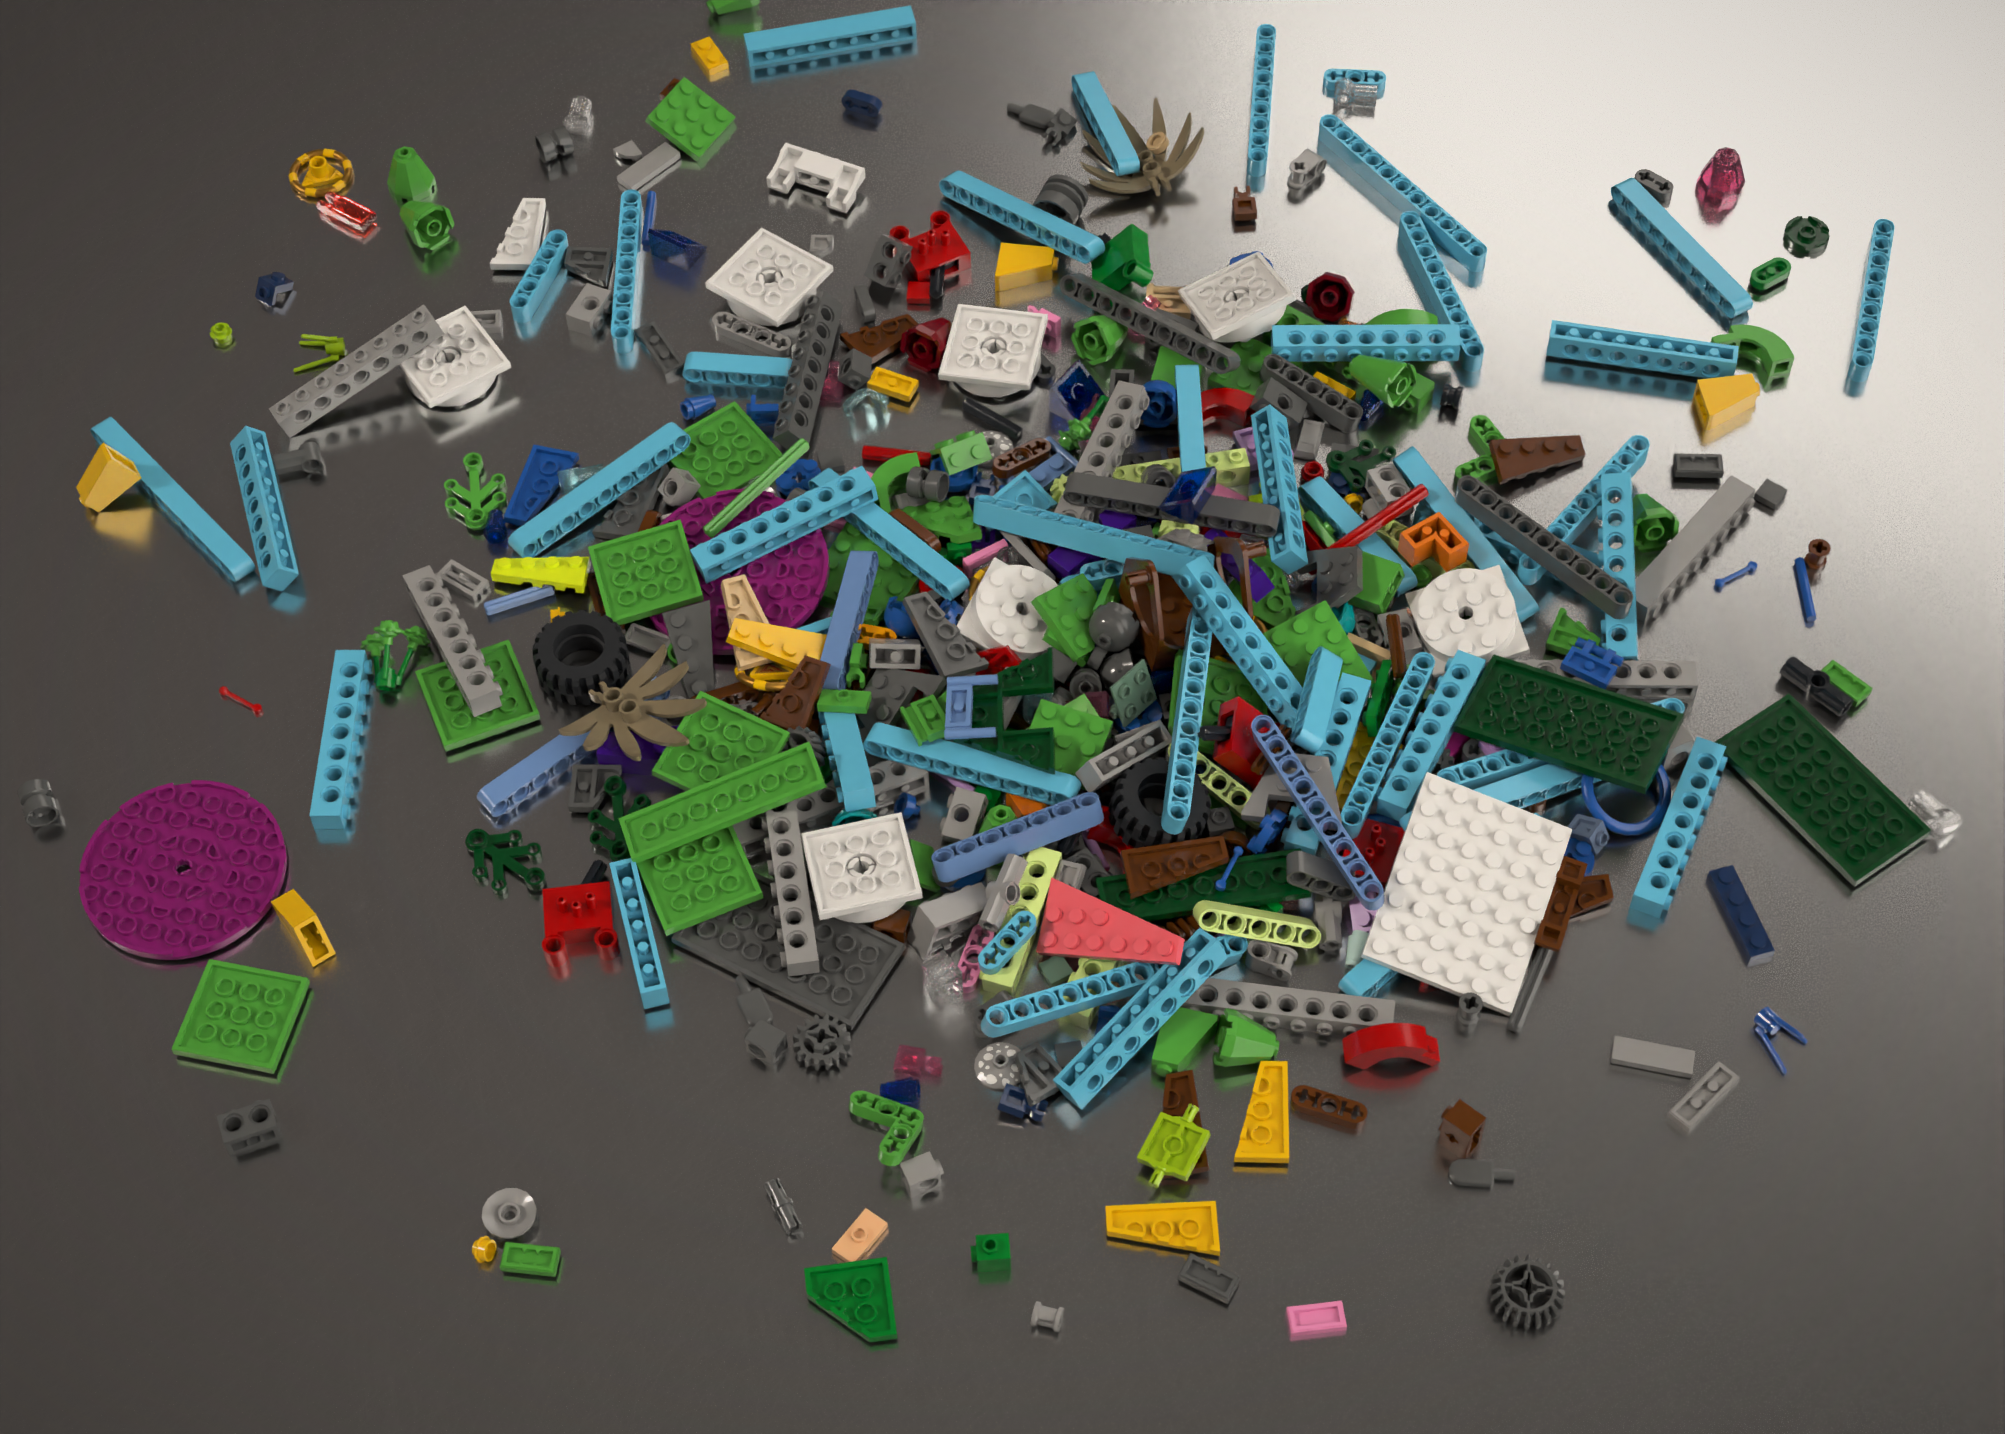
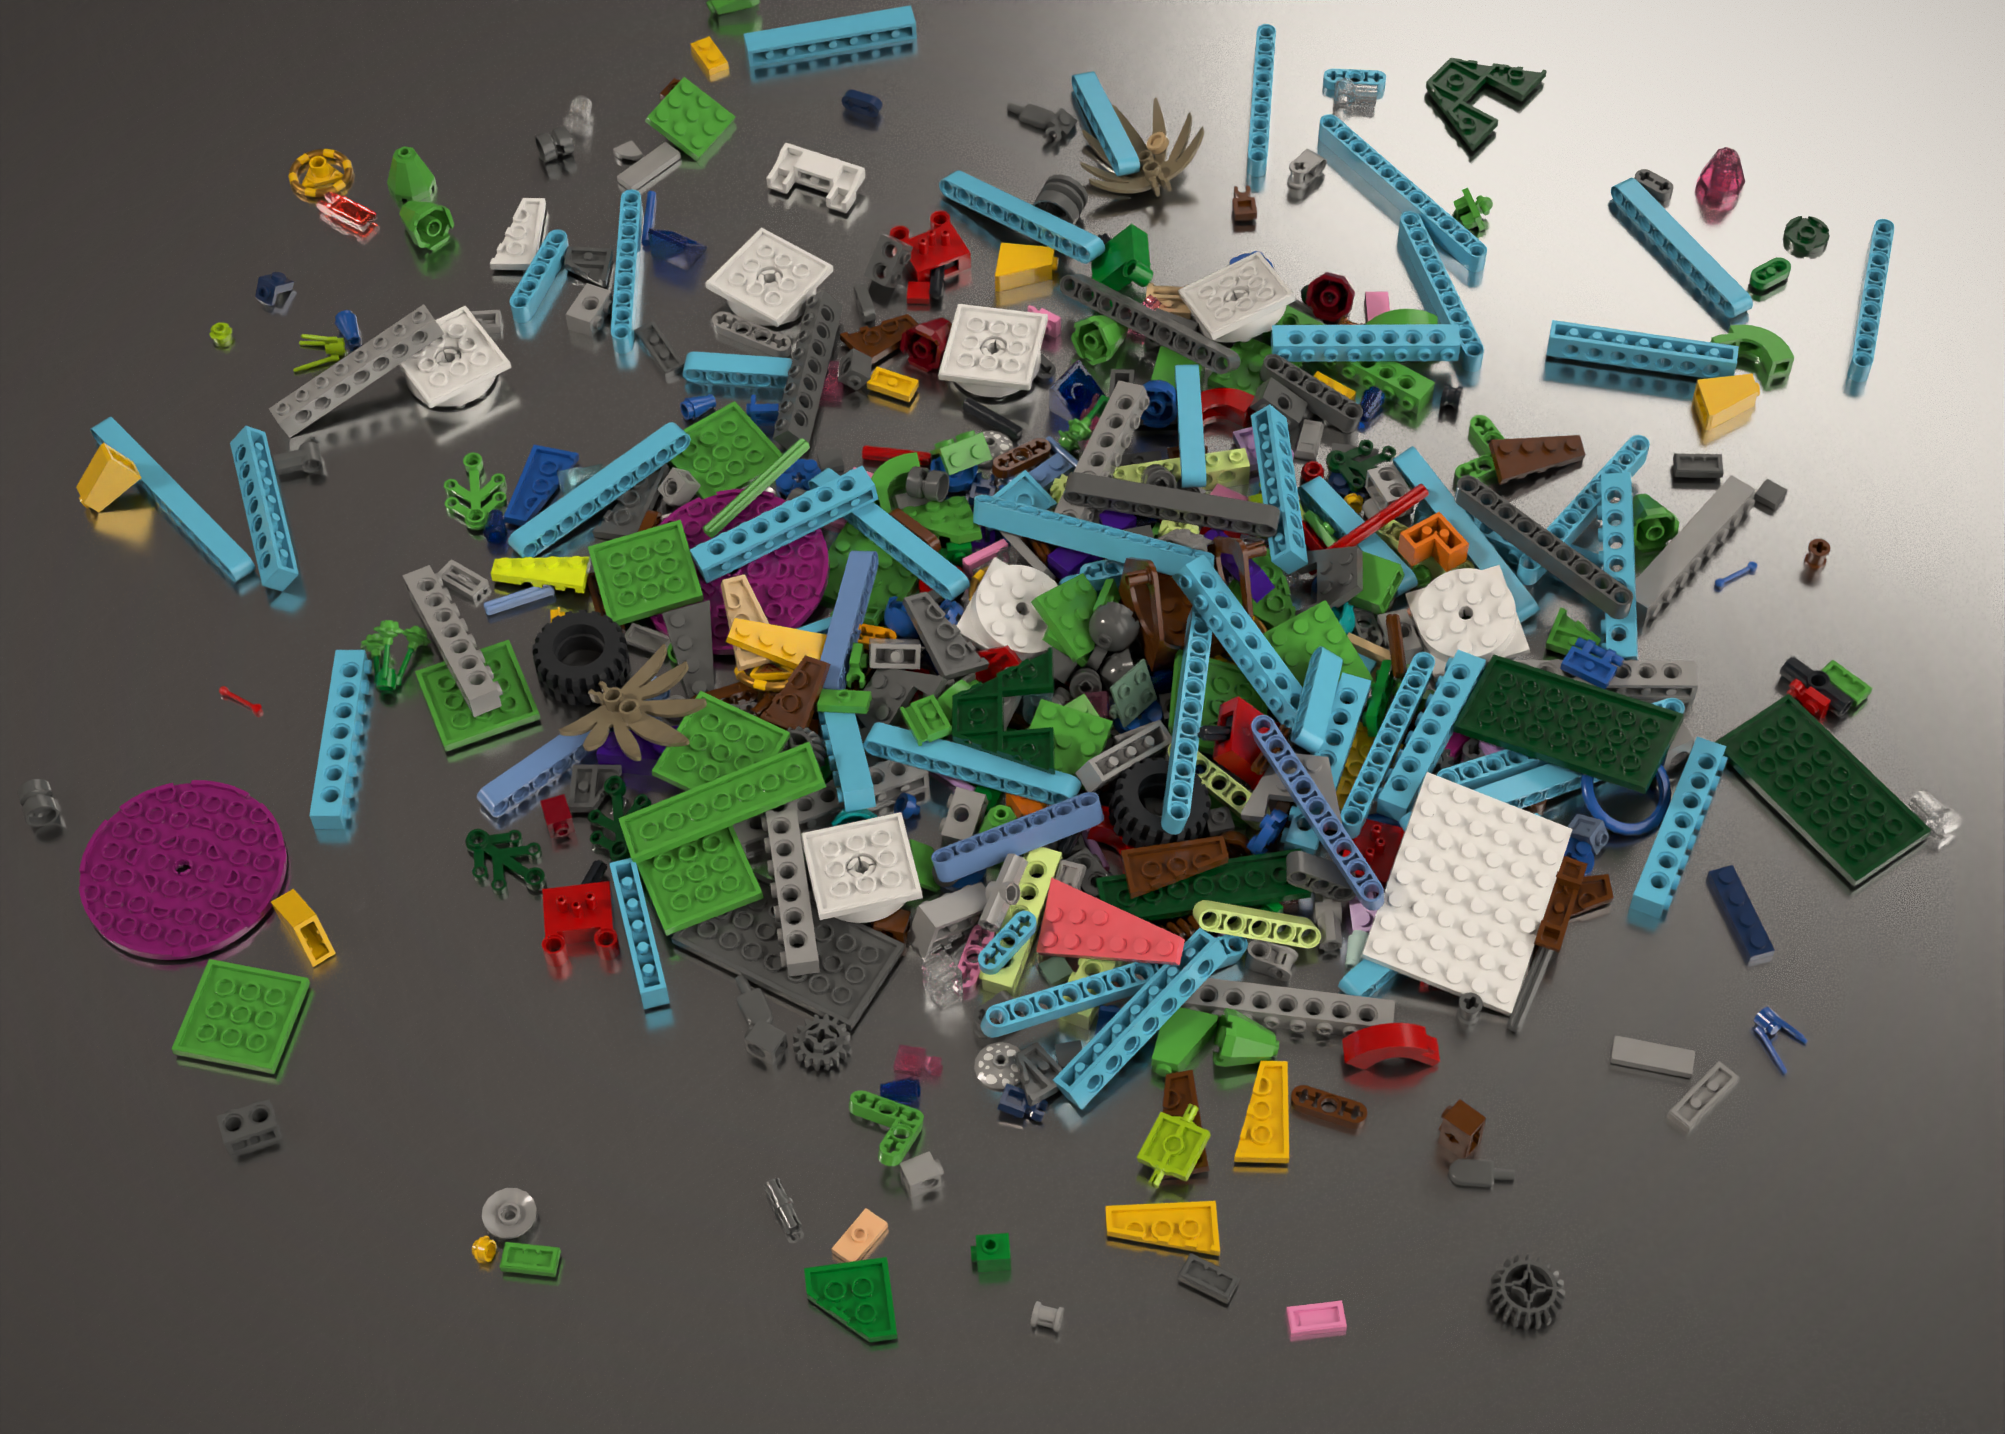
(348, 326): none -> blue cone
(557, 816): none -> dark red brick
(820, 244): light grey tile -> none
(879, 400): clear light blue piece -> none
(960, 707): medium blue plate -> none
(1190, 493): clear blue slope -> none
(1221, 884): blue hinge -> none
(1376, 304): none -> bright pink tile
(1384, 378): bright green cone -> none
(1460, 79): none -> dark green wing
(1480, 206): none -> bright green hips
(1805, 589): blue bar -> none
(1810, 699): none -> red plate

